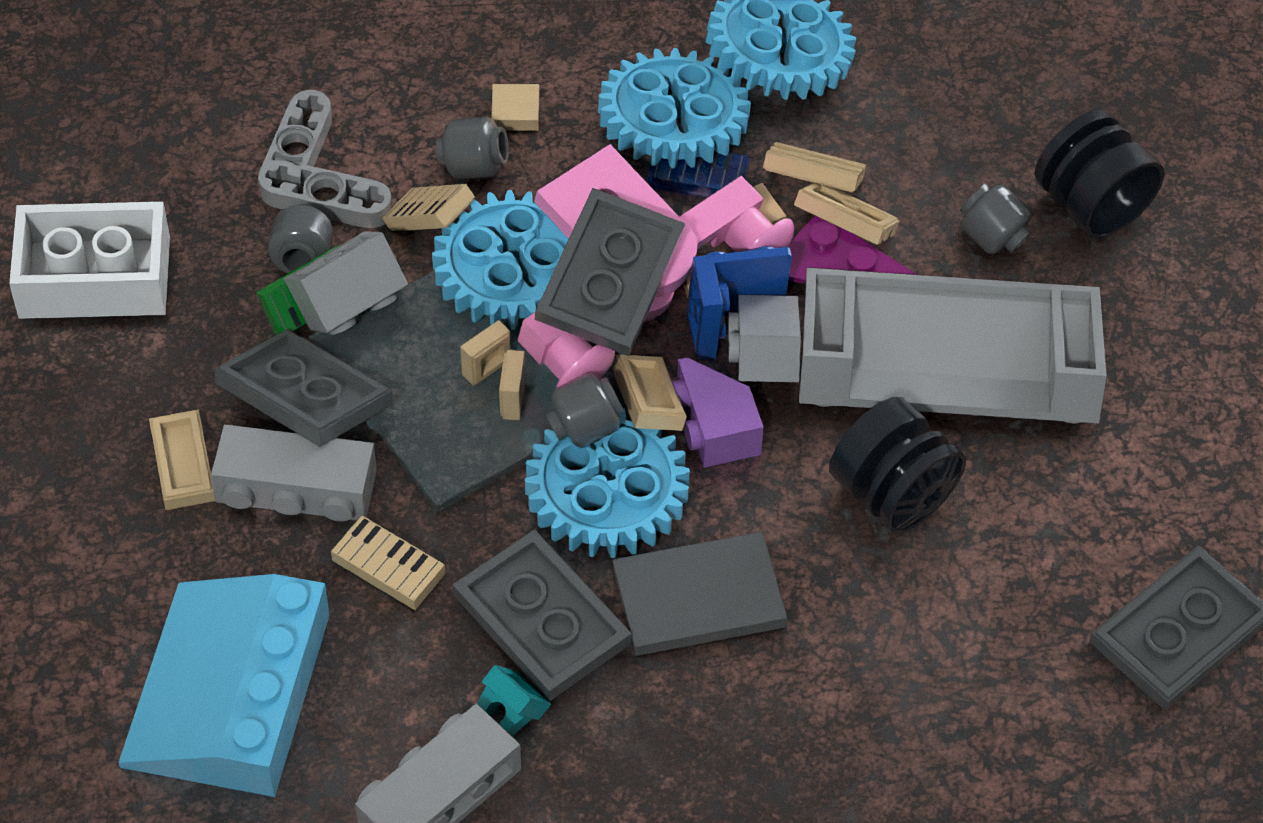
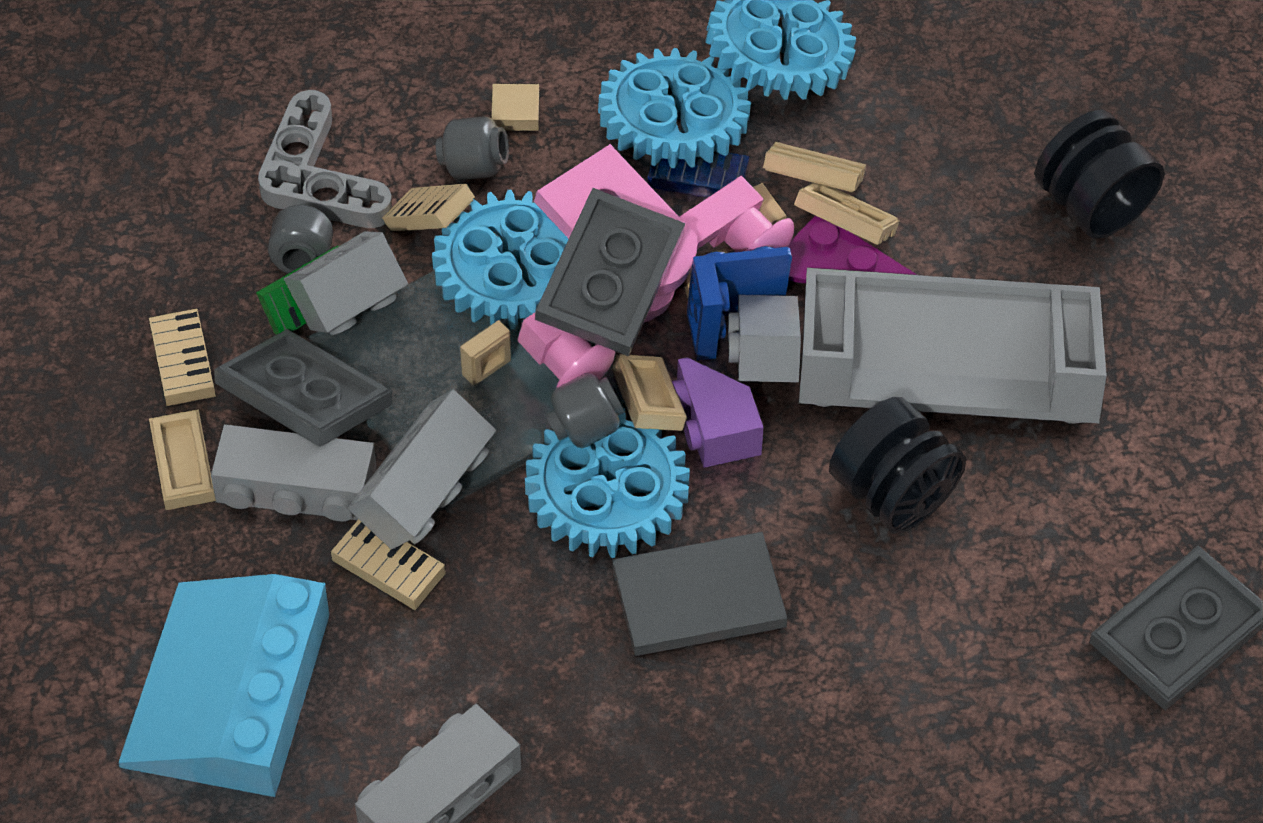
(90, 260): white brick -> none
(182, 357): none -> tan tile
(423, 471): none -> light grey brick
(512, 385): tan tile -> none
(516, 694): teal tile -> none
(542, 614): dark grey plate -> none
(996, 219): dark grey head -> none

